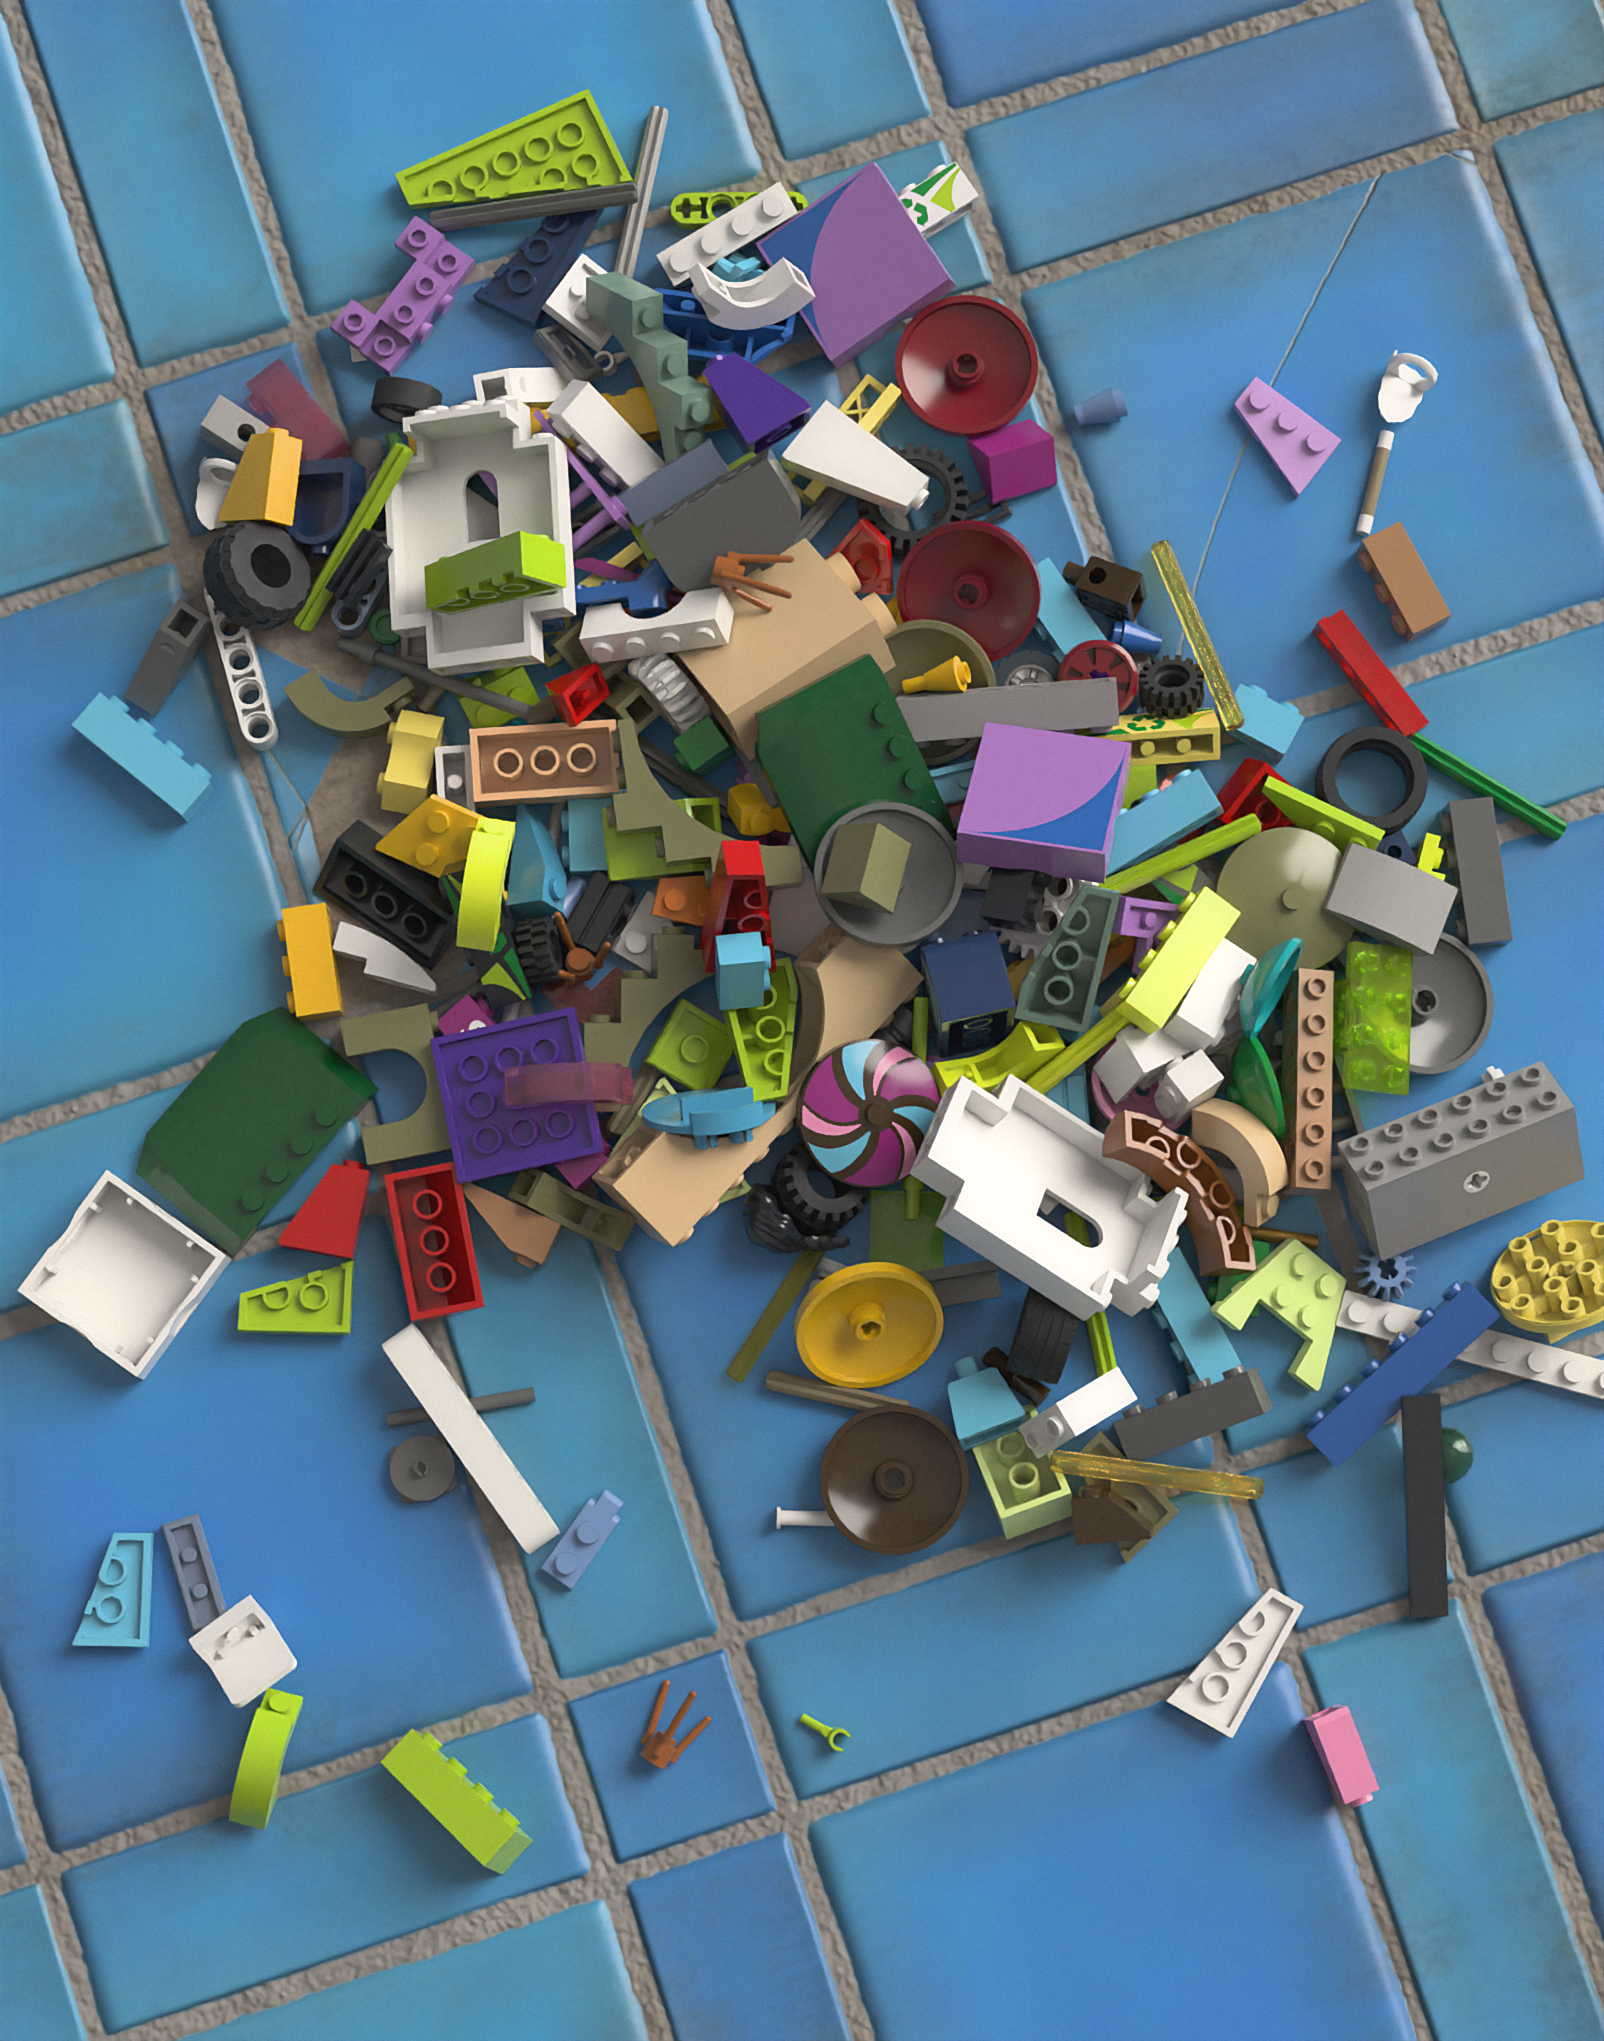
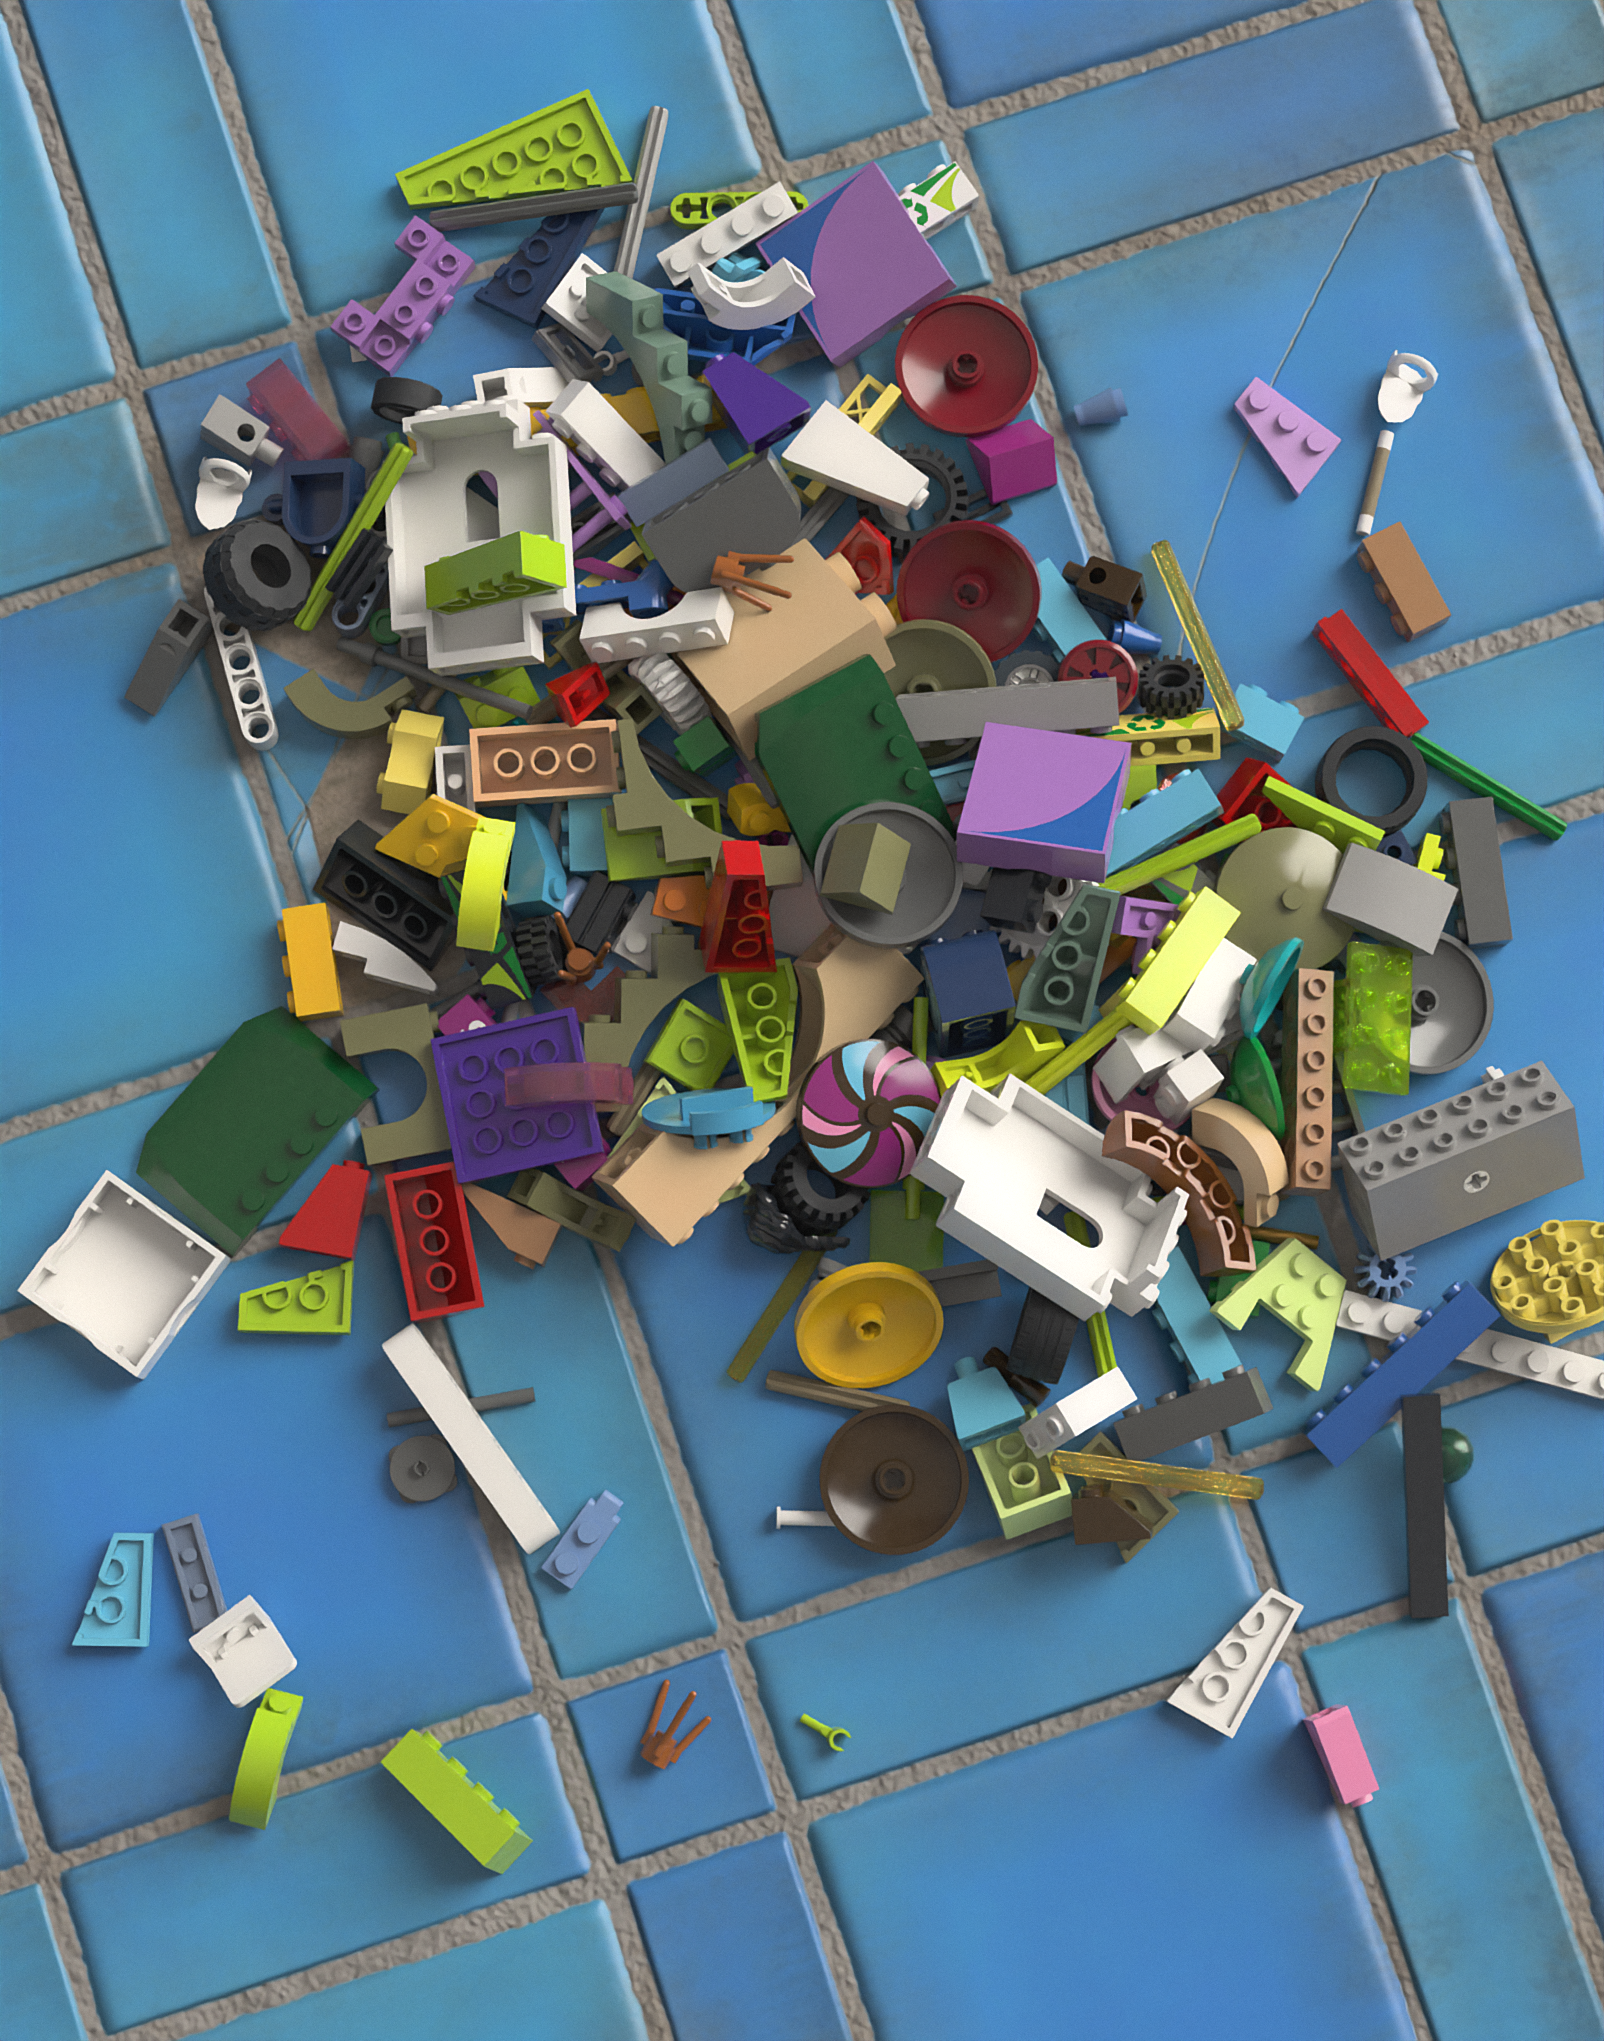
(143, 756): medium azure brick -> none
(265, 480): yellow slope -> none
(741, 970): medium azure brick -> none
(948, 676): yellow cone -> none

